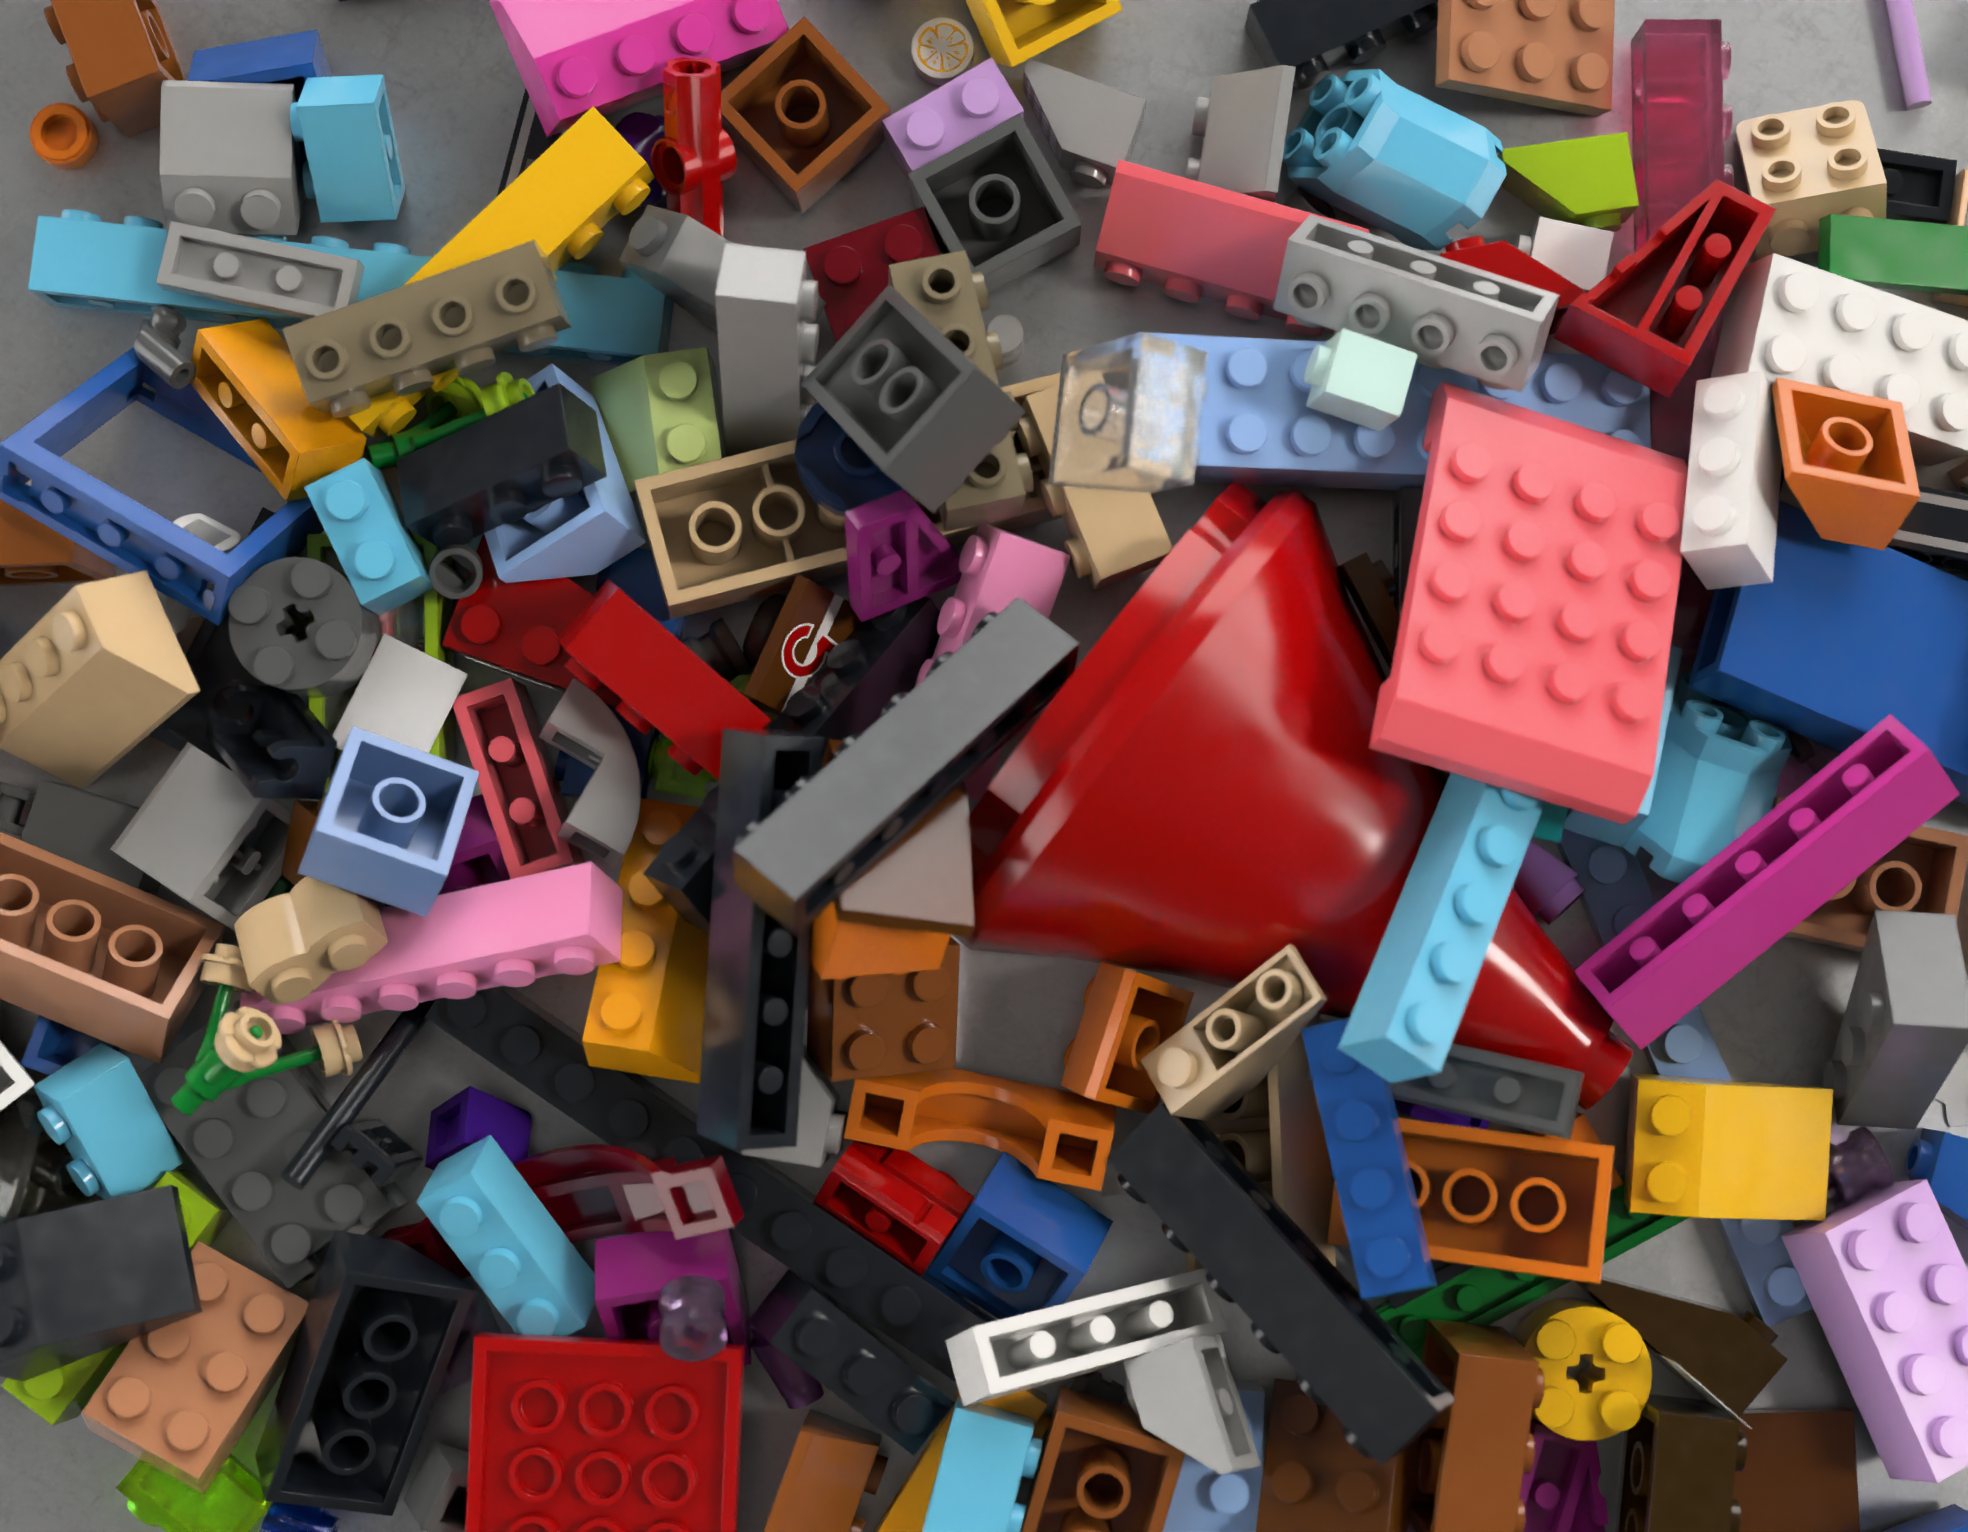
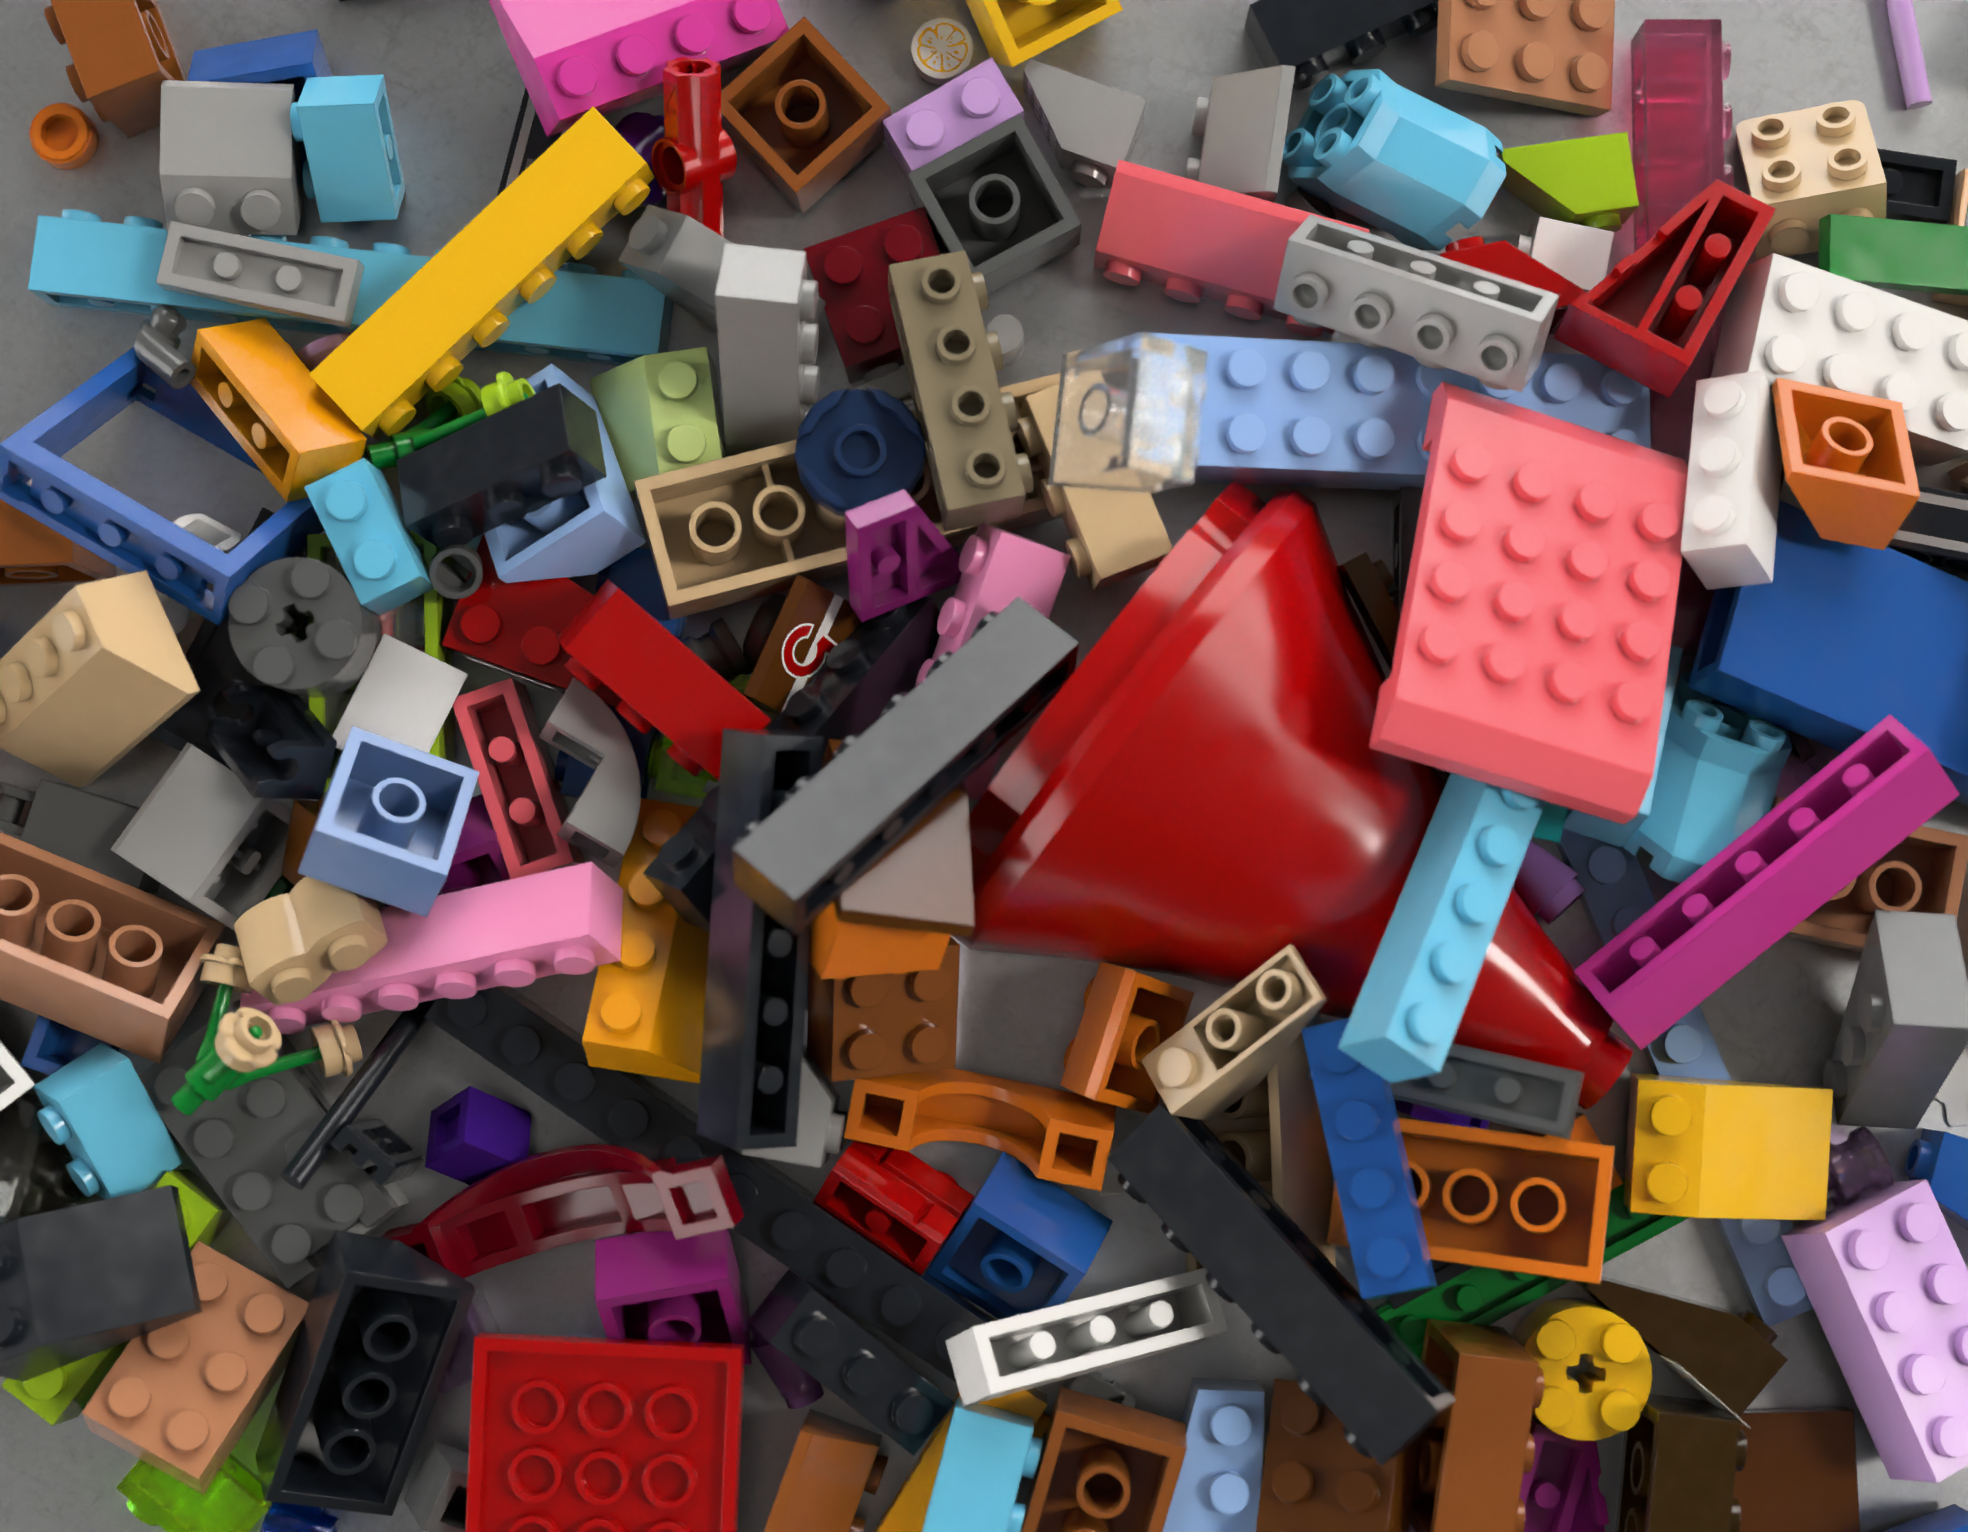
(427, 329): dark tan brick -> none
(509, 1241): medium azure brick -> none
(692, 1318): clear purple wheel -> none
(912, 399): dark grey slope -> none
(1193, 1402): light grey slope -> none
(1359, 379): light aqua brick -> none

